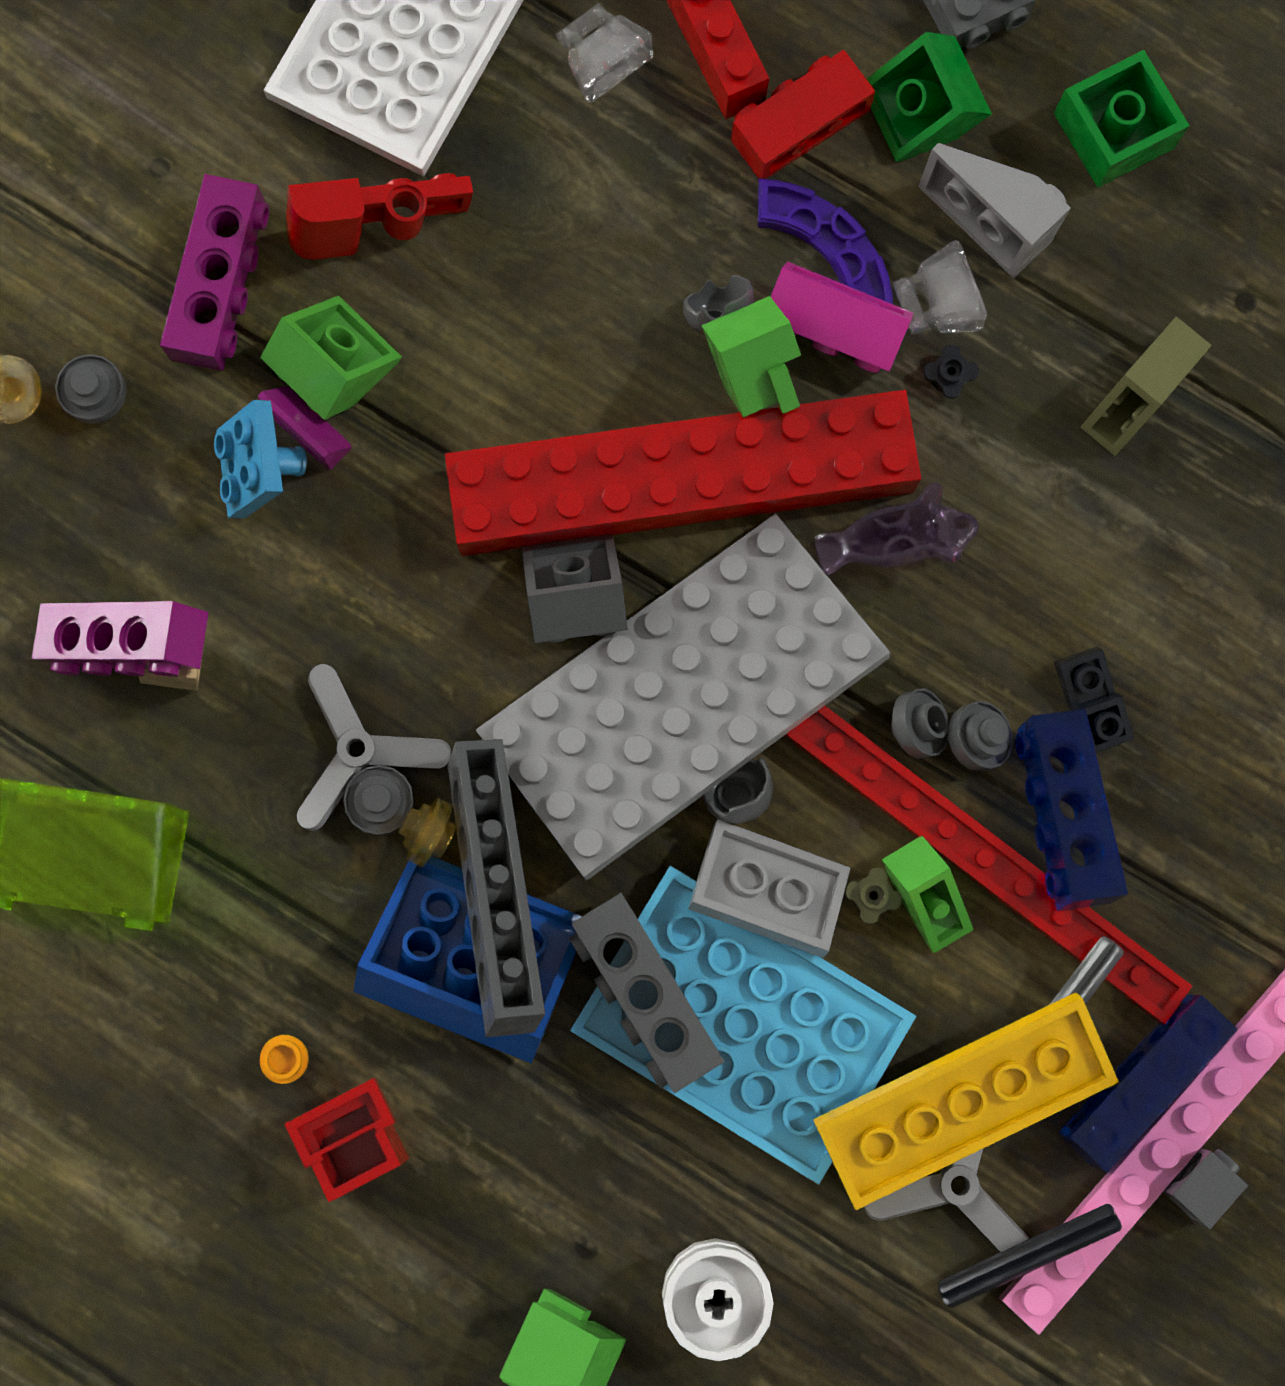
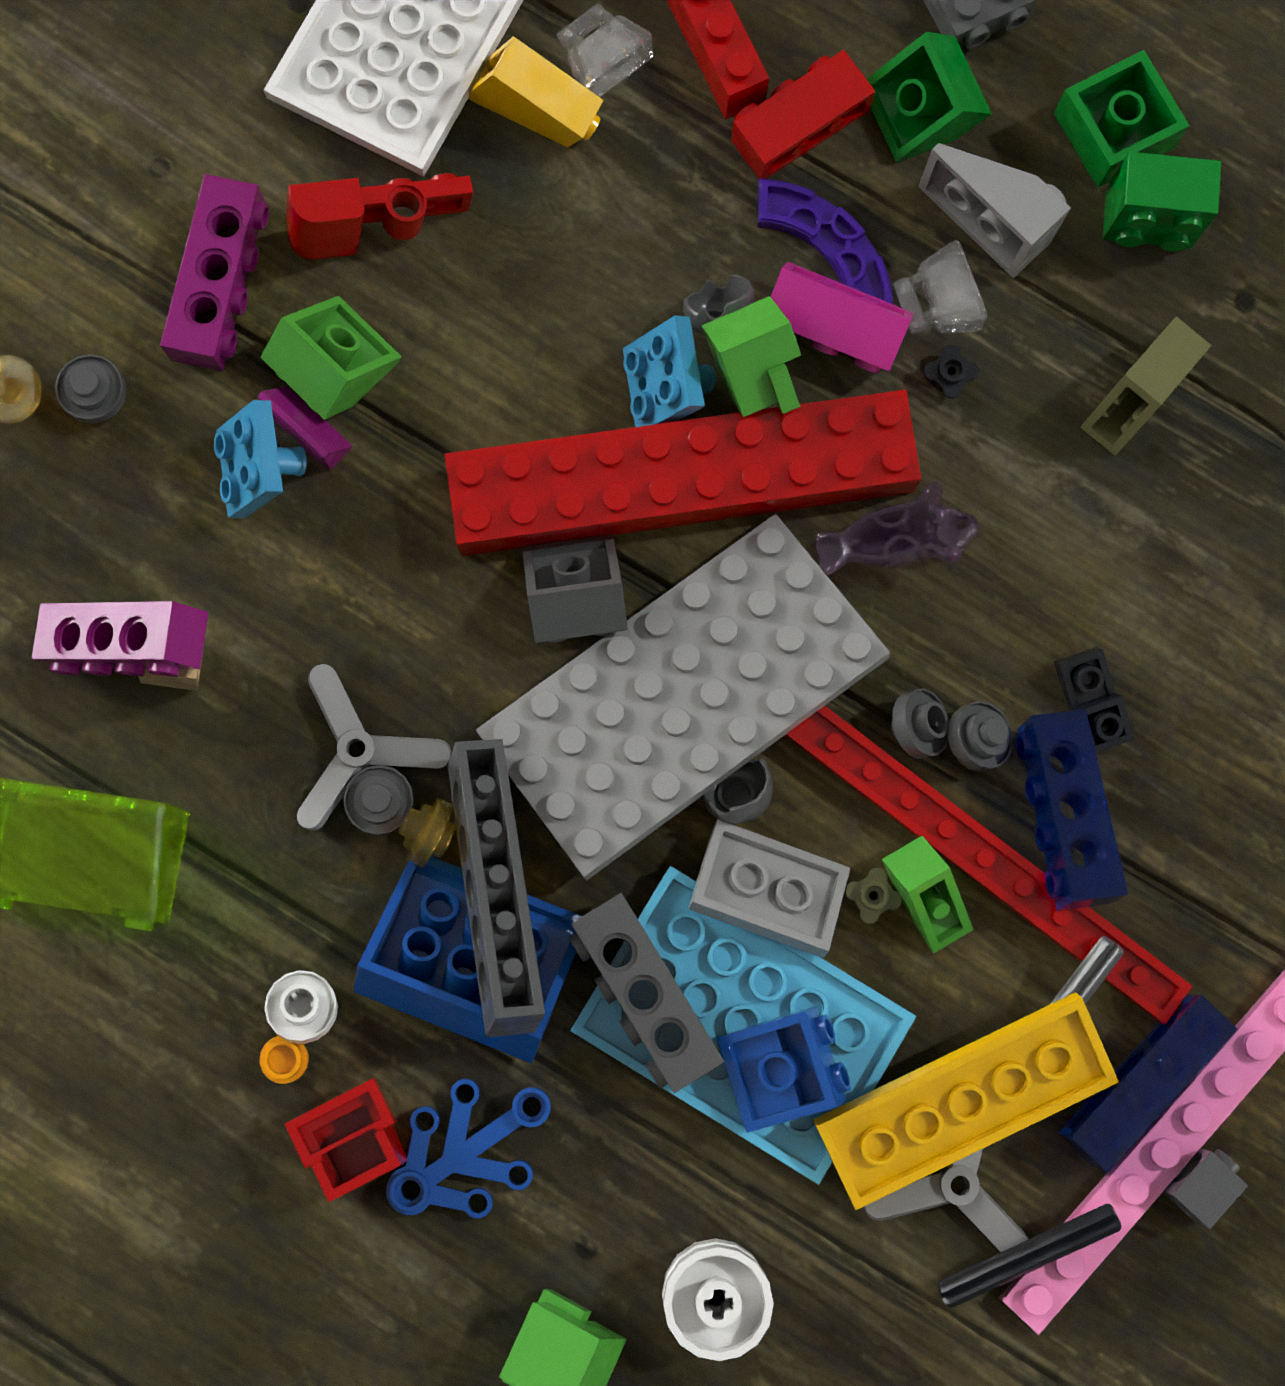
(301, 1007): none -> white plate
(461, 1154): none -> blue plant
(536, 94): none -> yellow slope
(665, 374): none -> dark azure plate
(784, 1069): none -> blue plate
(1161, 200): none -> green brick

